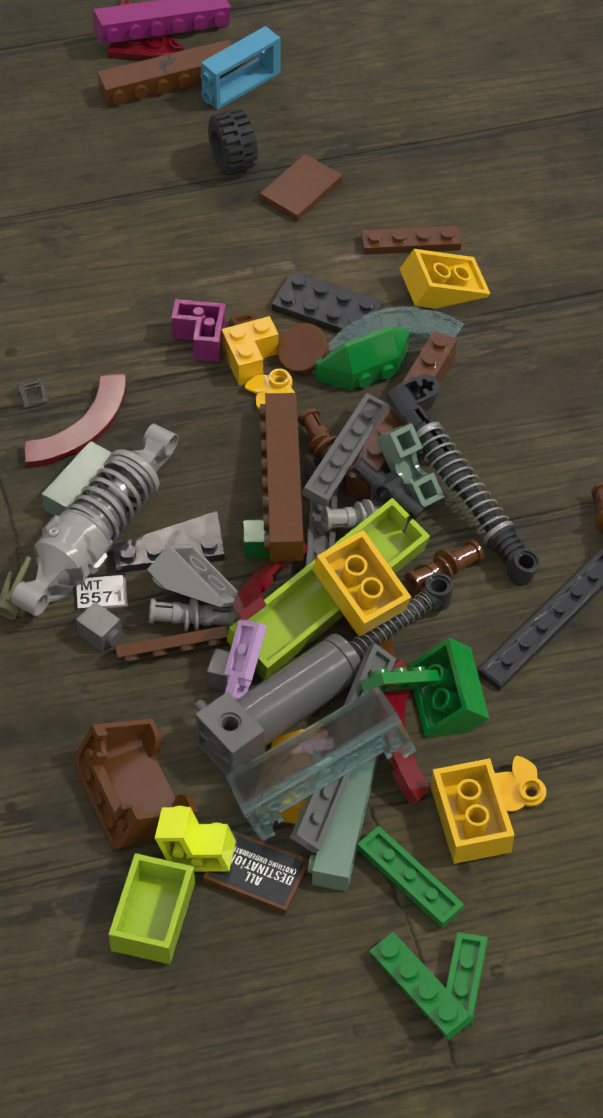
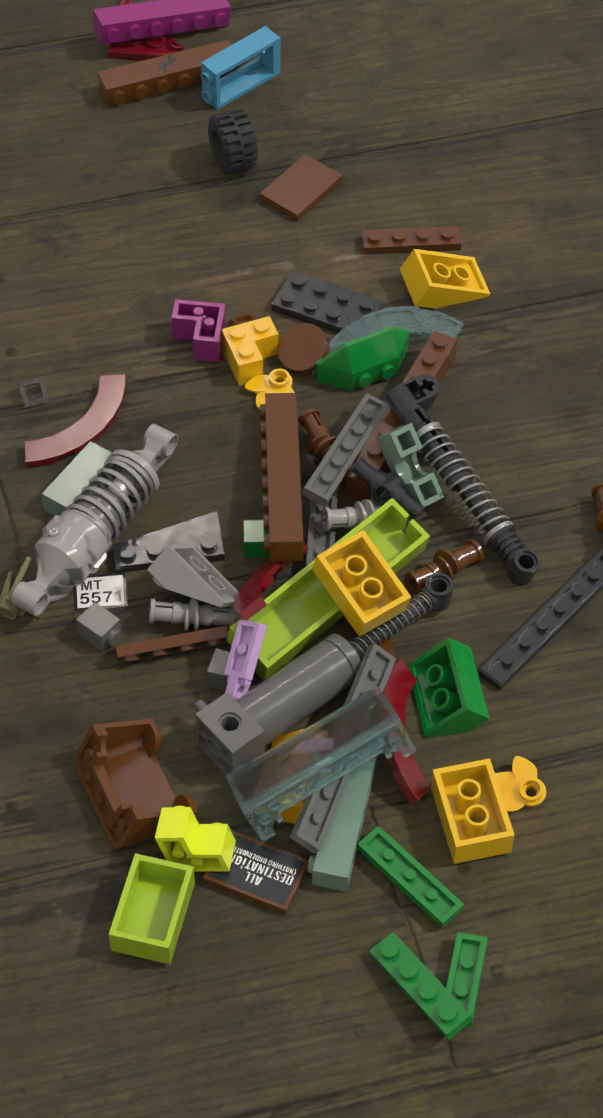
(400, 679): green plate -> none

